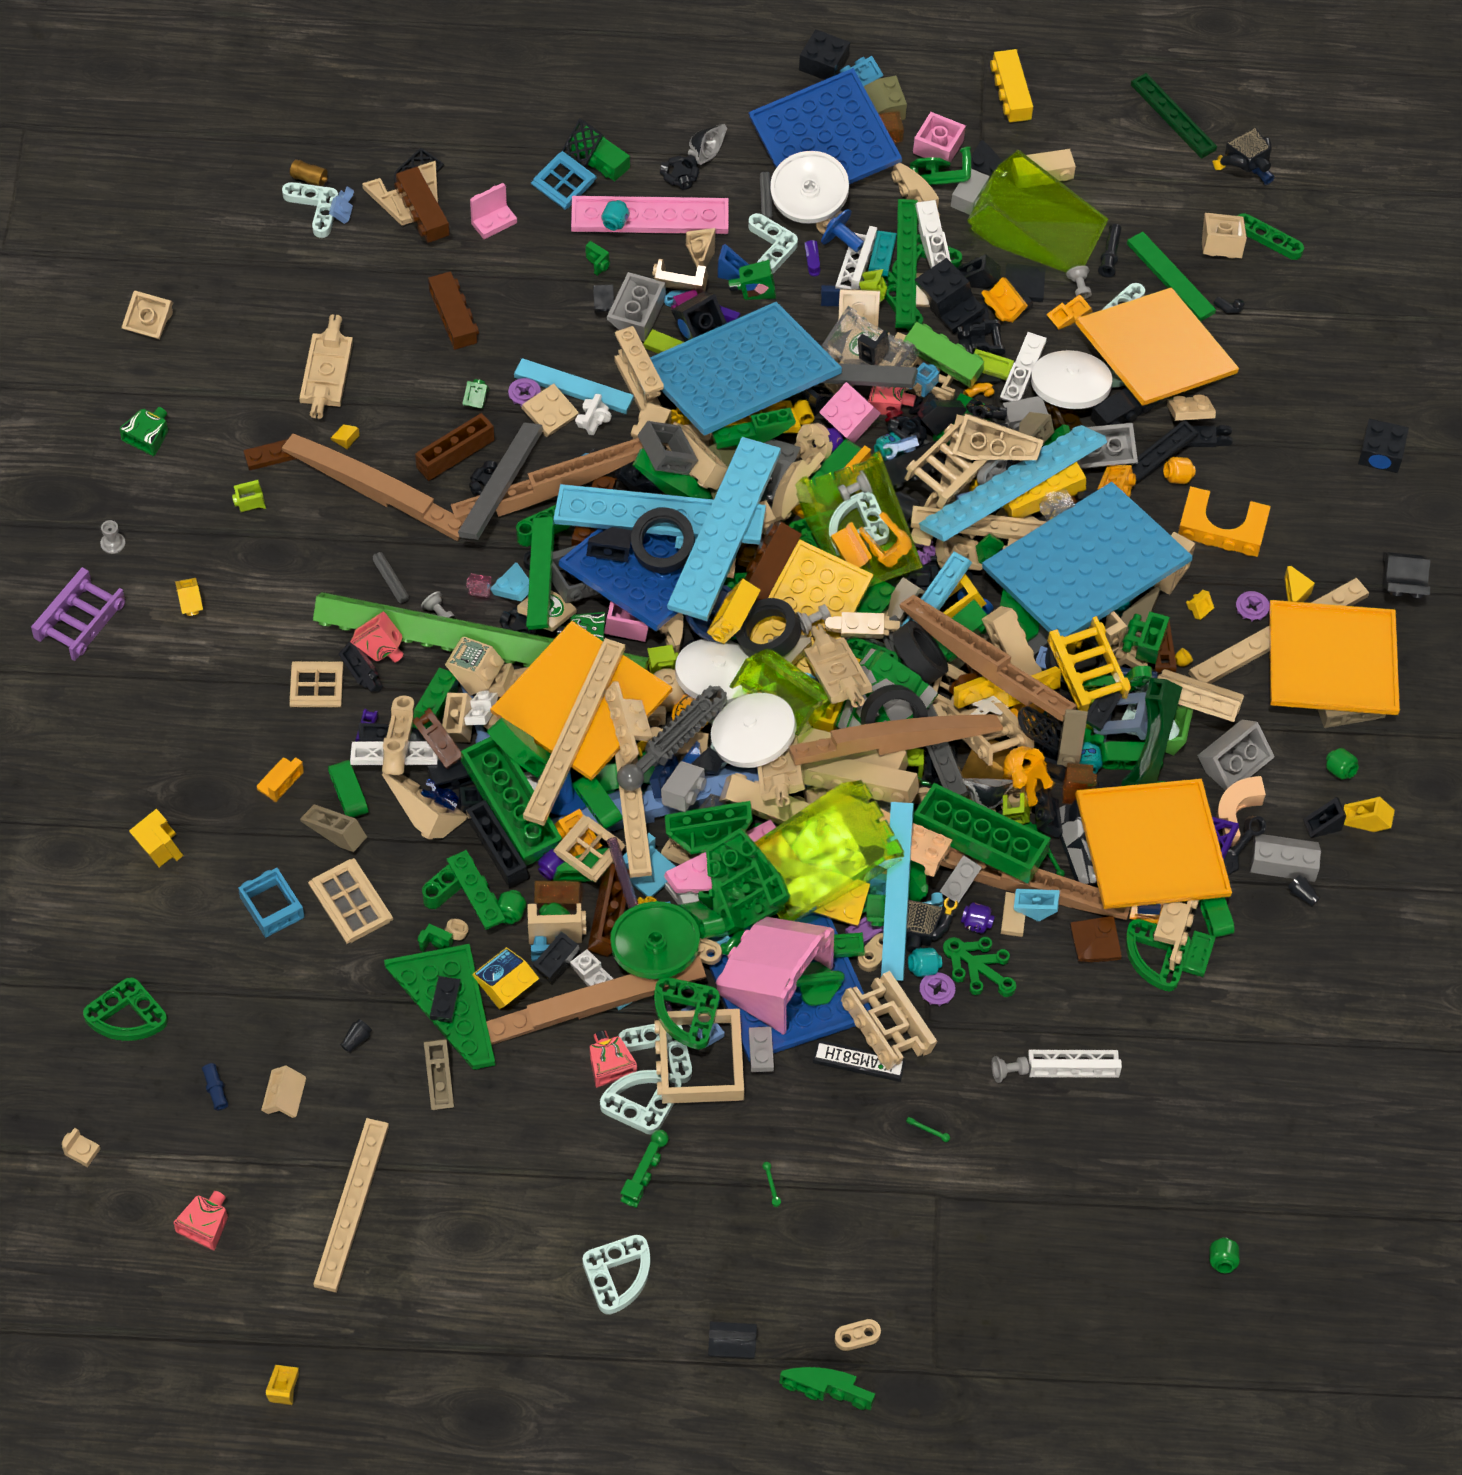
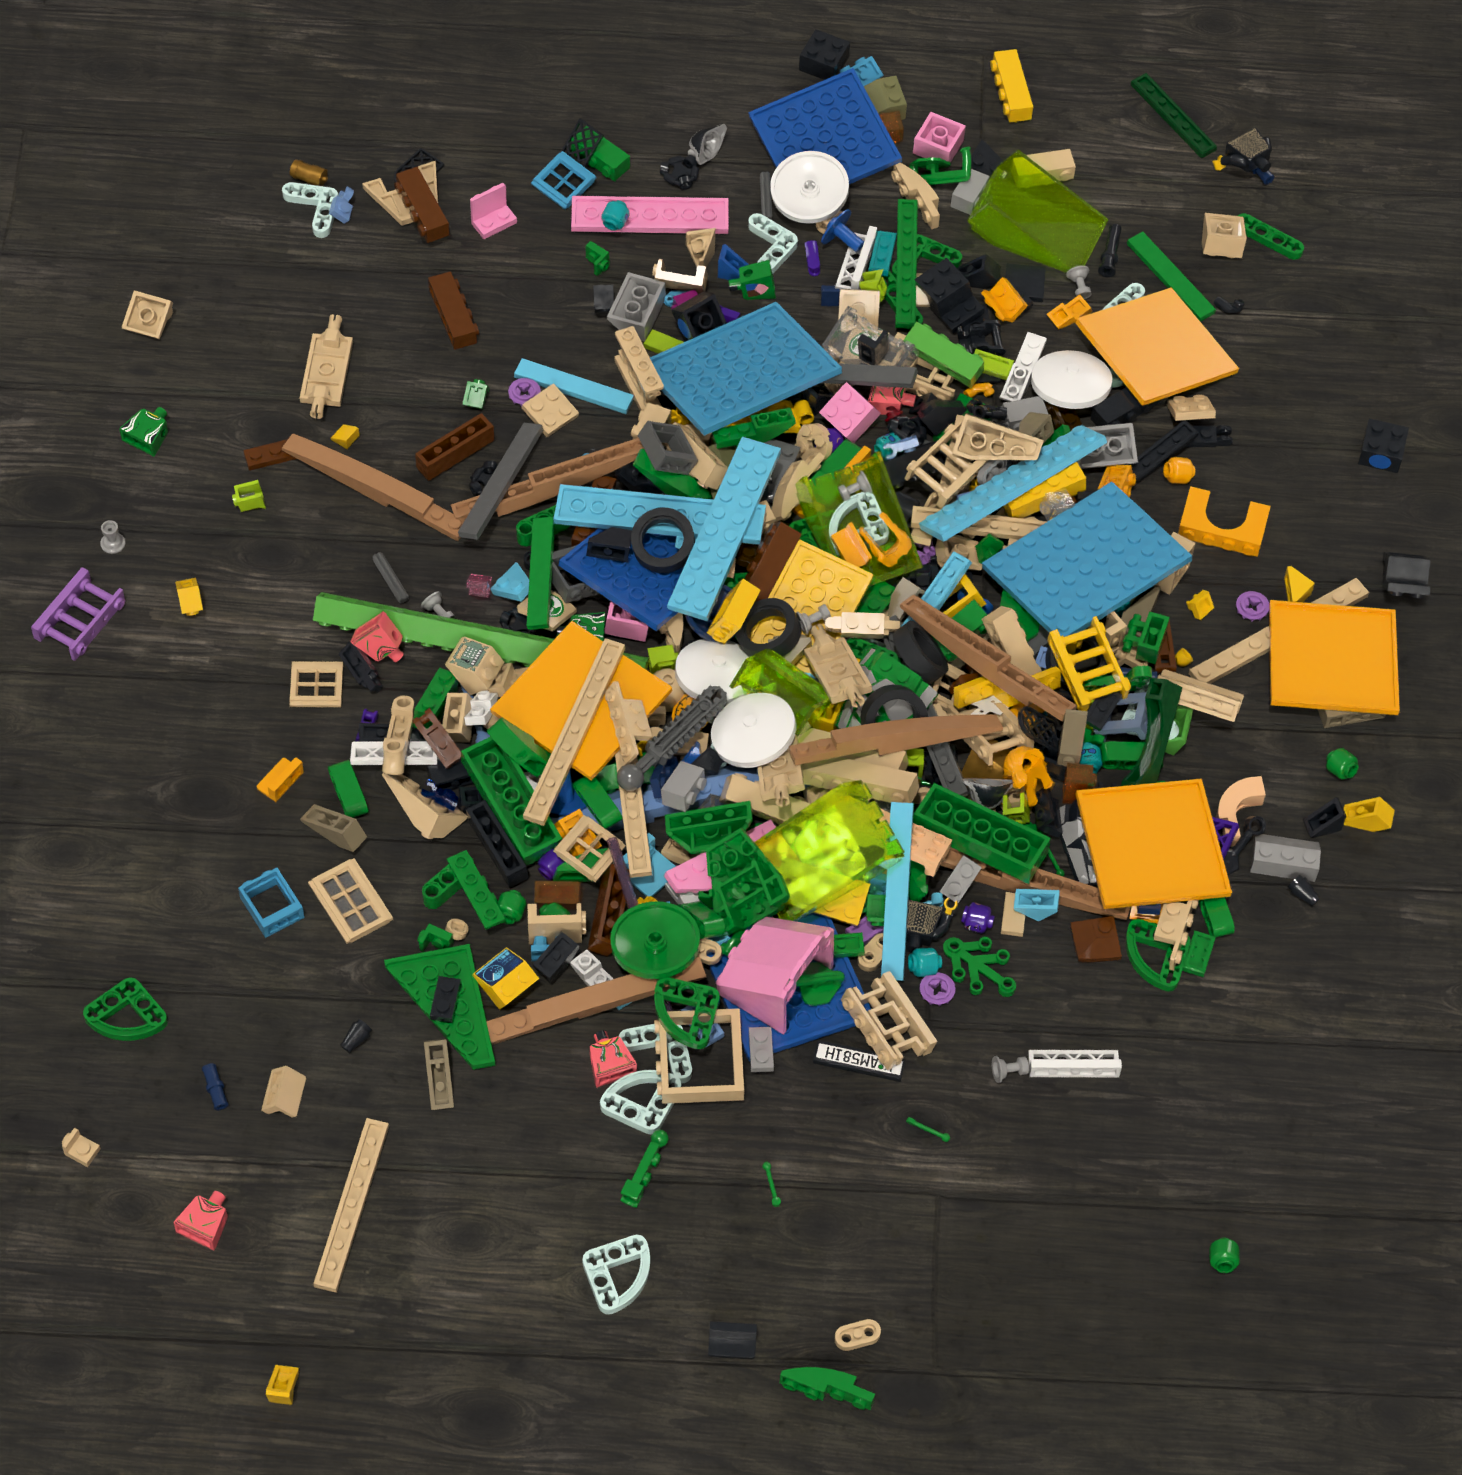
(155, 838): yellow plate -> none
(595, 414): white hips -> none
(927, 377): dark azure window -> none
(931, 232): white slope -> none
(1236, 754): light grey slope -> none

